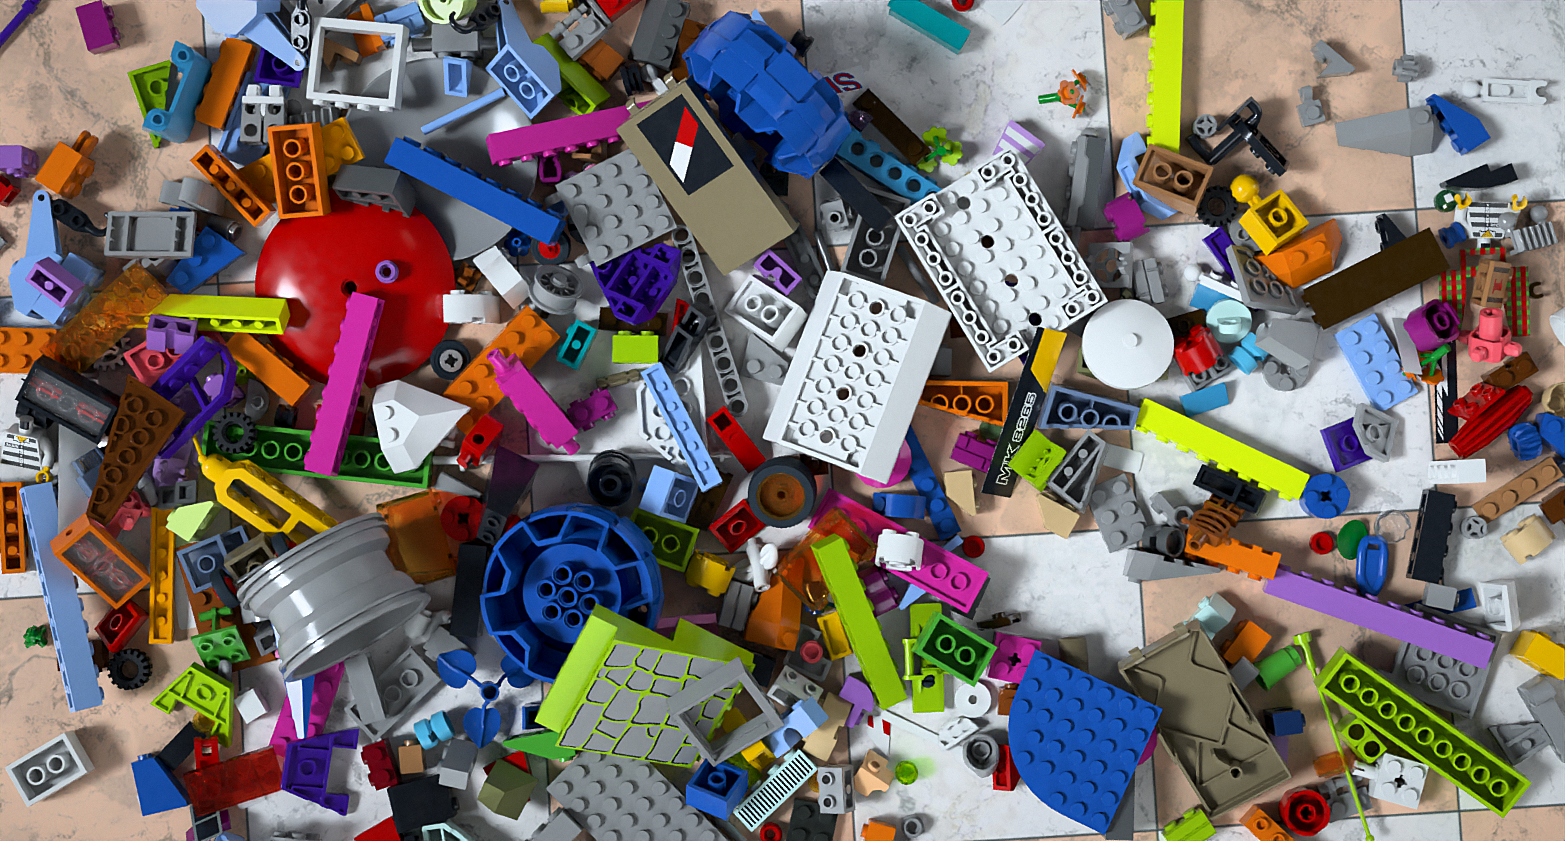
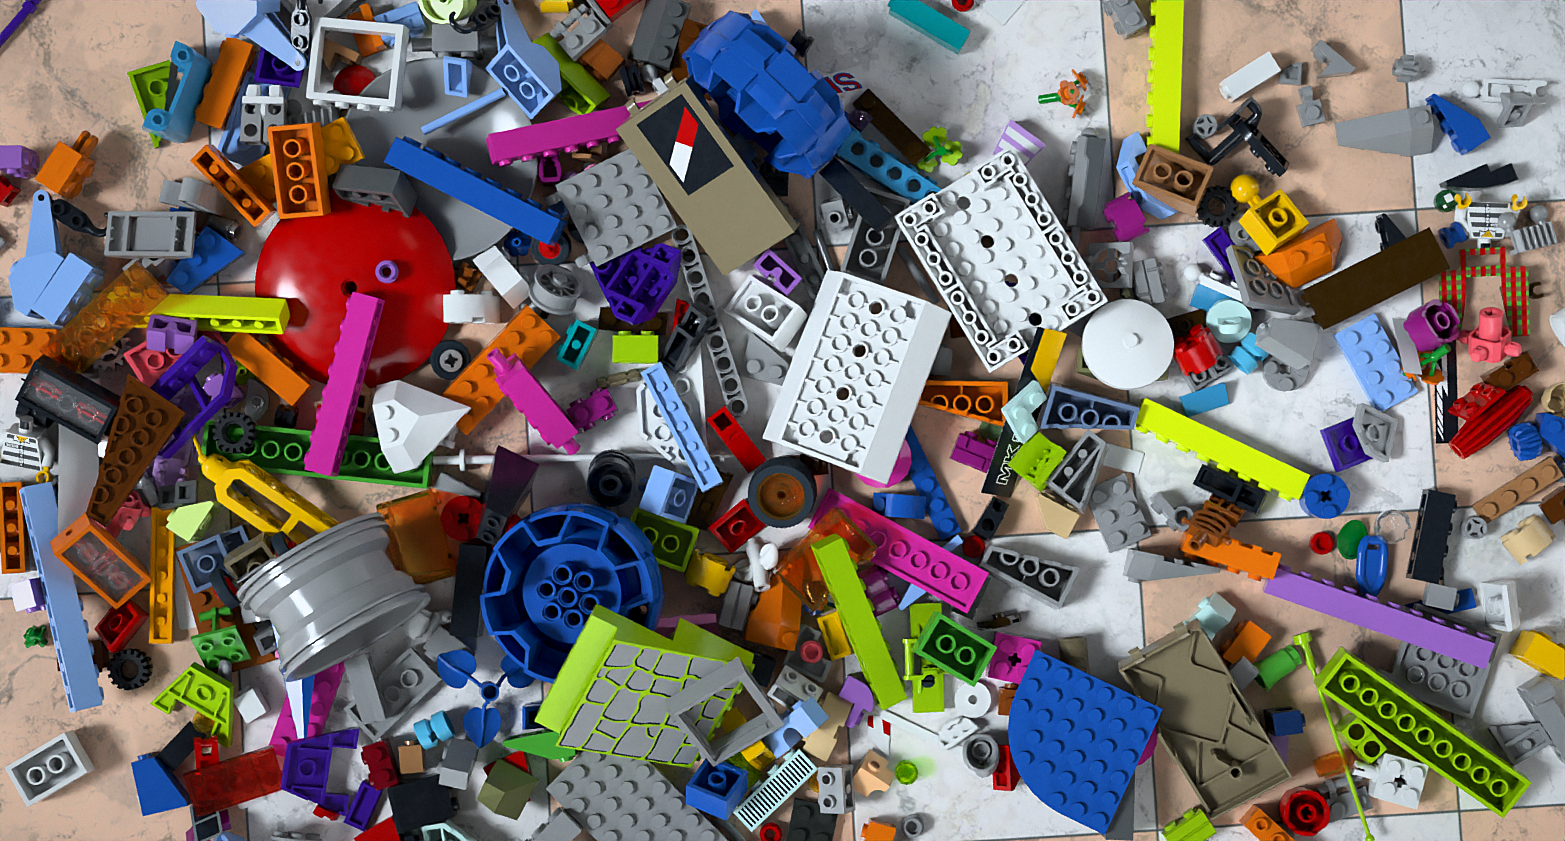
(28, 595): none -> brick
(55, 282): medium lavender brick -> none
(88, 468): sand blue piece -> none
(98, 27): magenta brick -> none
(321, 812): none -> red tile
(353, 80): none -> red dish
(363, 806): none -> dark purple tile
(480, 441): red torso -> none
(899, 550): white brick -> none
(960, 490): tan slope -> none
(990, 519): none -> black leg
(1019, 411): none -> light aqua plate
(1034, 576): none -> light grey wedge
(1163, 540): dark grey wheel -> none
(1249, 77): none -> white brick
(1292, 75): none -> light grey tile
(1457, 471): white brick -> none
(1491, 283): medium nougat slope -> none
(1515, 109): none -> light grey slope

